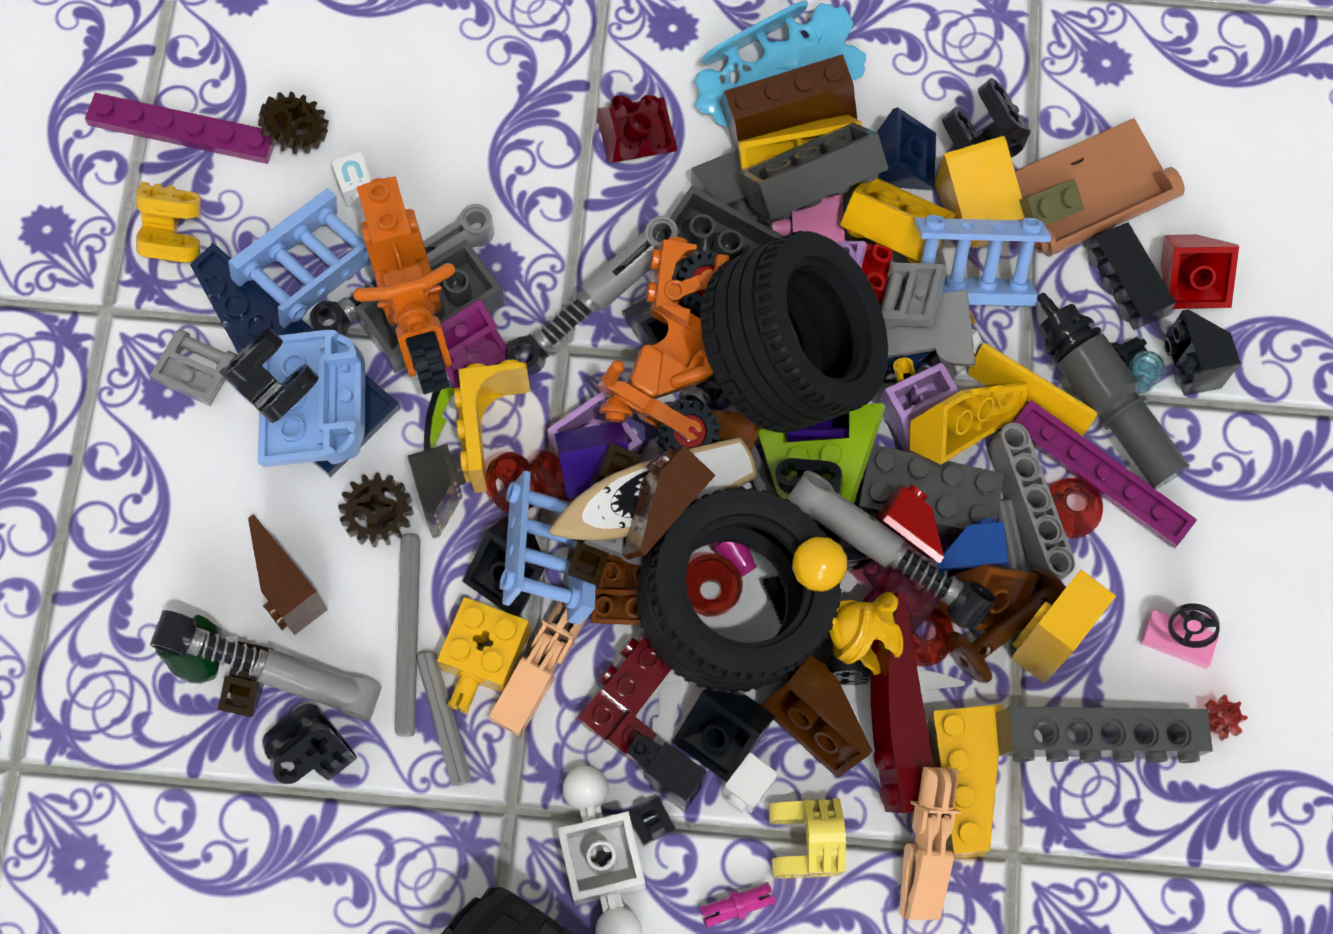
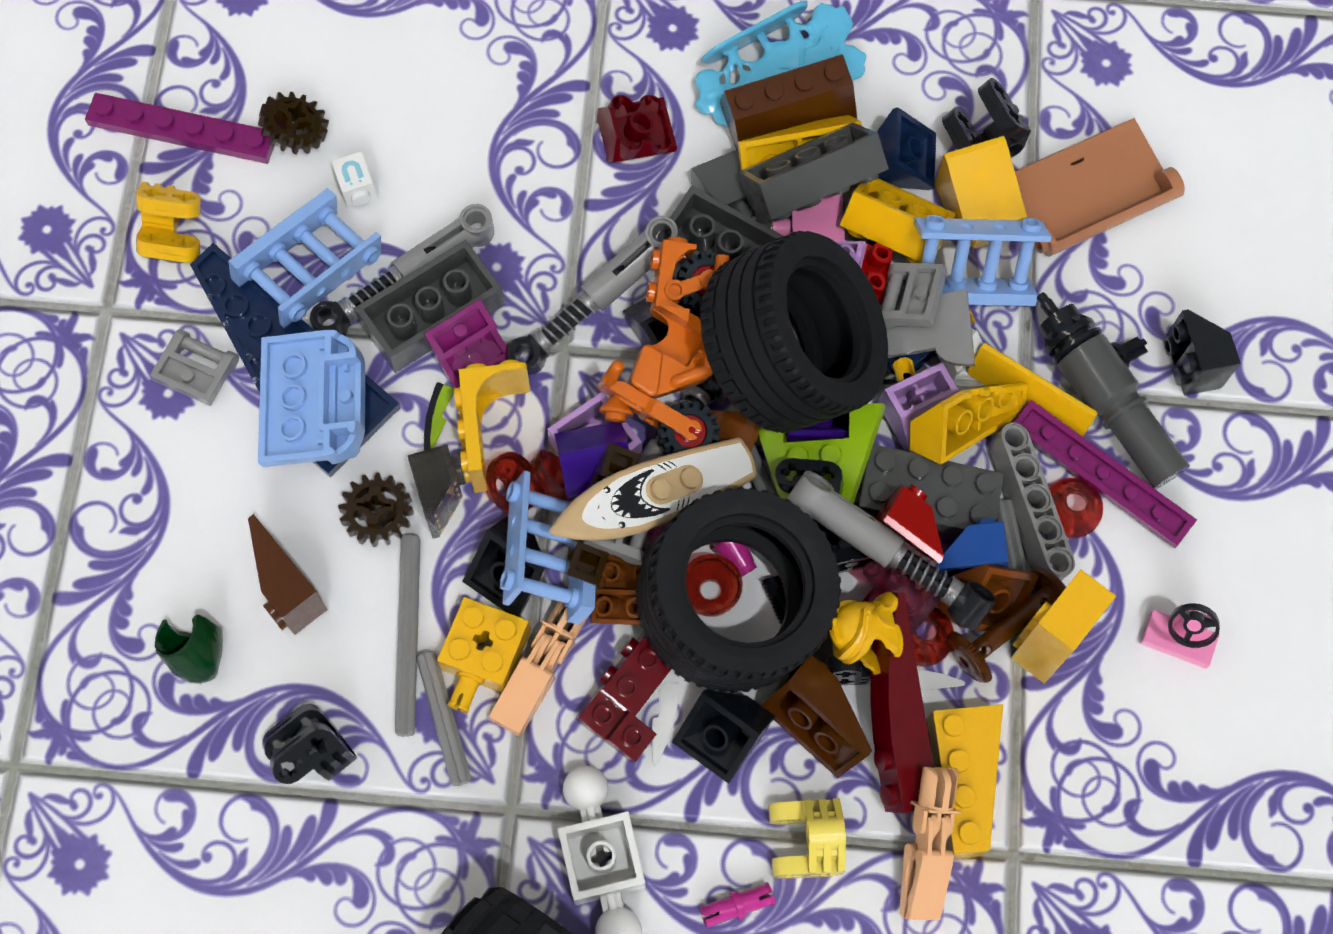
(240, 690): dark brown slope -> none
(259, 386): black piece -> none
(348, 694): piece -> none
(404, 281): orange piece -> none
(651, 821): black tile -> none
(664, 495): reddish brown slope -> none
(668, 771): black hinge -> none
(749, 784): white brick -> none
(819, 564): yellow hair -> none
(1053, 202): olive plate -> none
(1130, 276): black brick -> none
(1147, 365): clear light blue wheel -> none
(1187, 726): dark grey brick -> none
(1199, 270): red slope -> none
(1229, 711): clear red gear -> none

